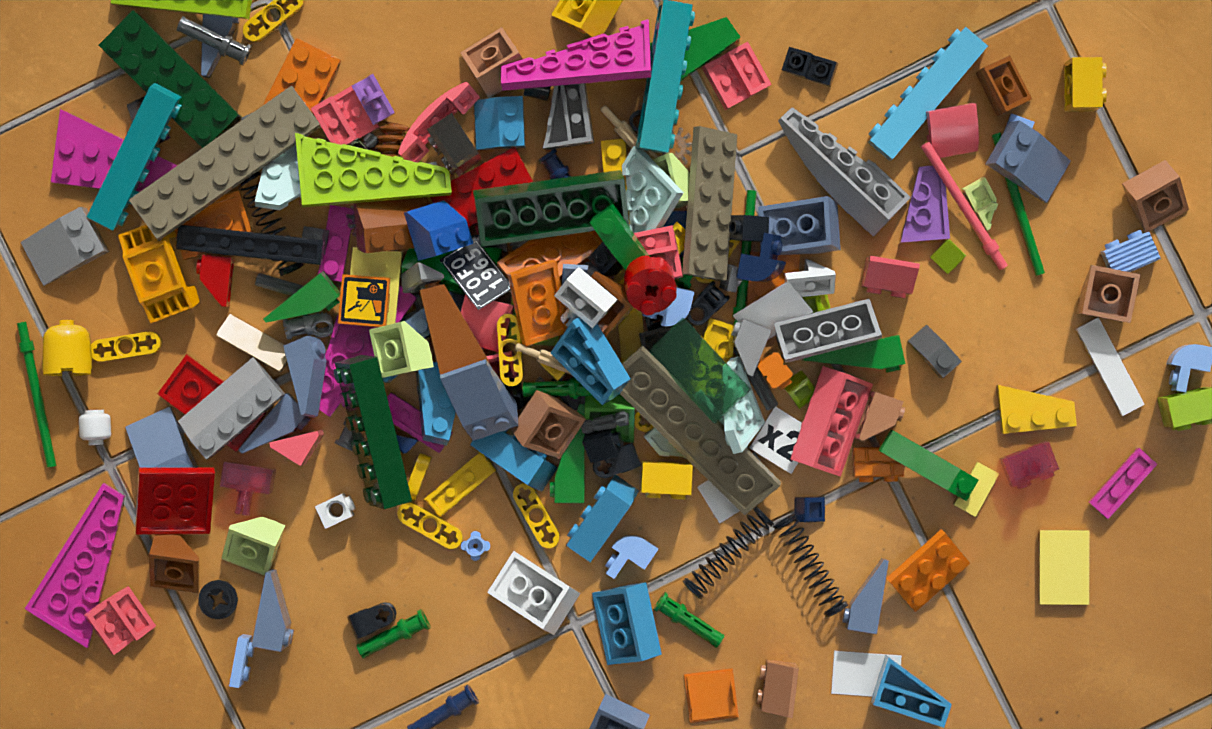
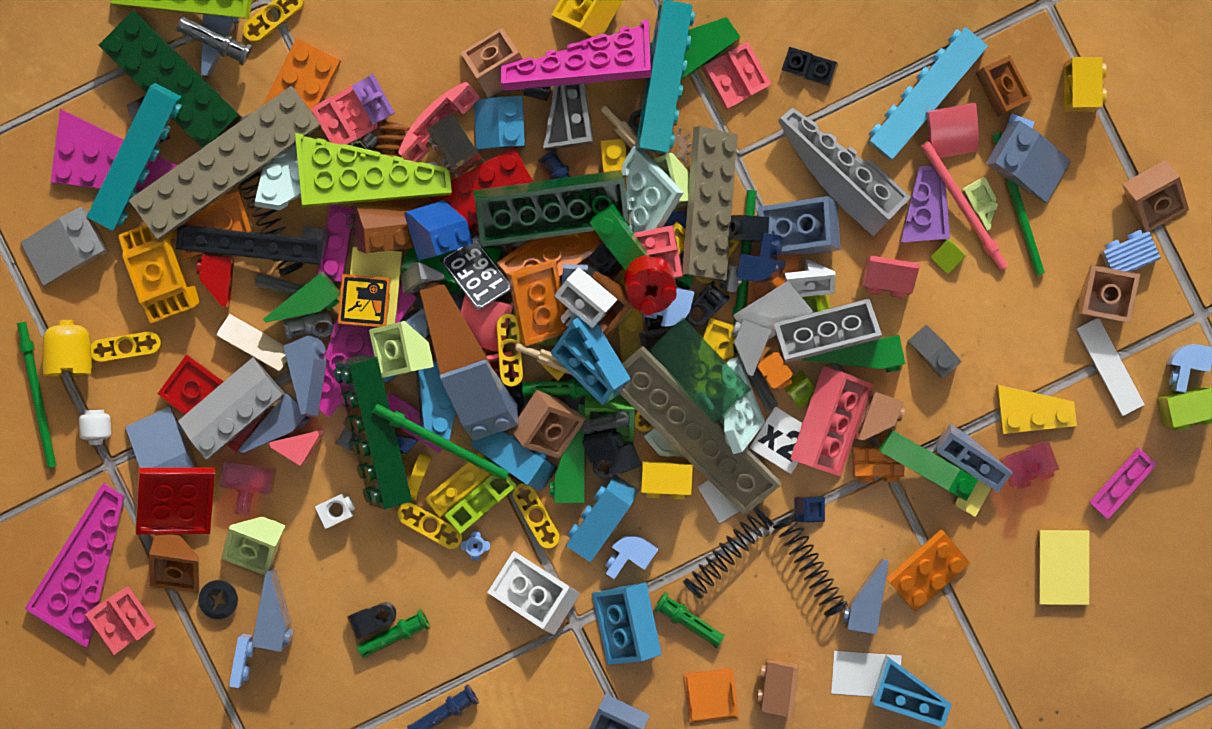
(397, 420): none -> green bar
(480, 501): none -> lime arch
(972, 458): none -> sand blue slope

